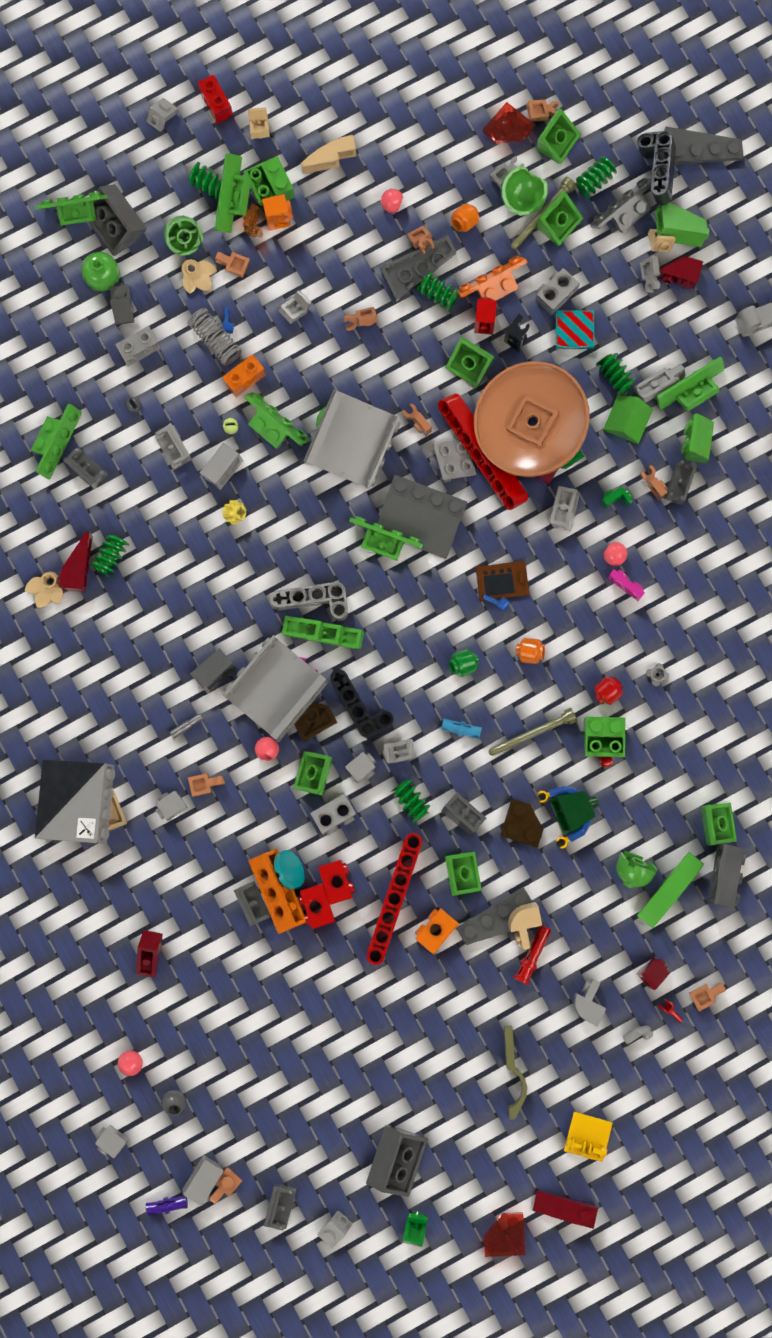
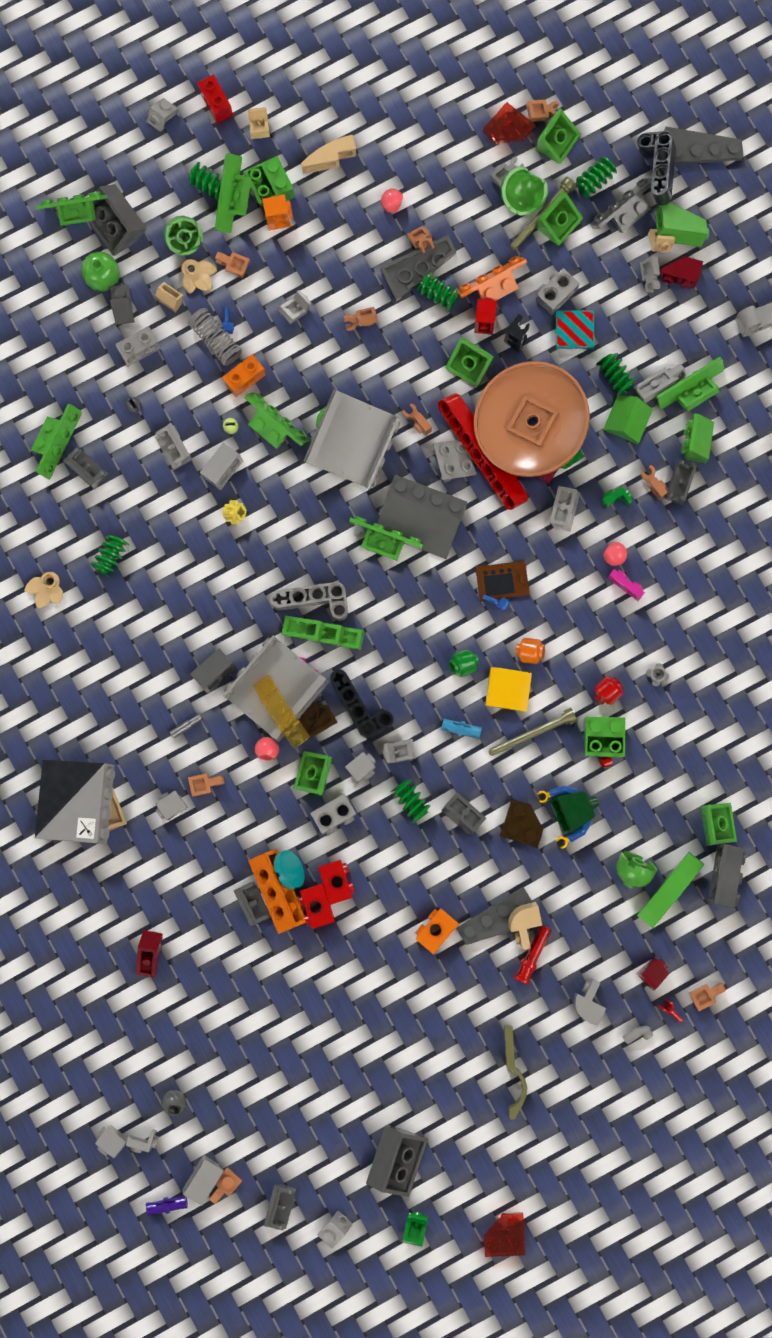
(76, 568): dark red slope -> none
(130, 1063): coral piece -> none
(139, 1144): none -> light grey bracket
(169, 297): none -> tan piece
(250, 221): clear orange bracket -> none
(281, 711): none -> clear yellow slope
(387, 906): red beam -> none
(463, 873): bright green slope -> none
(465, 217): orange head -> none
(508, 689): none -> yellow slope
(566, 1209): dark red slope -> none
(588, 1136): yellow hinge -> none

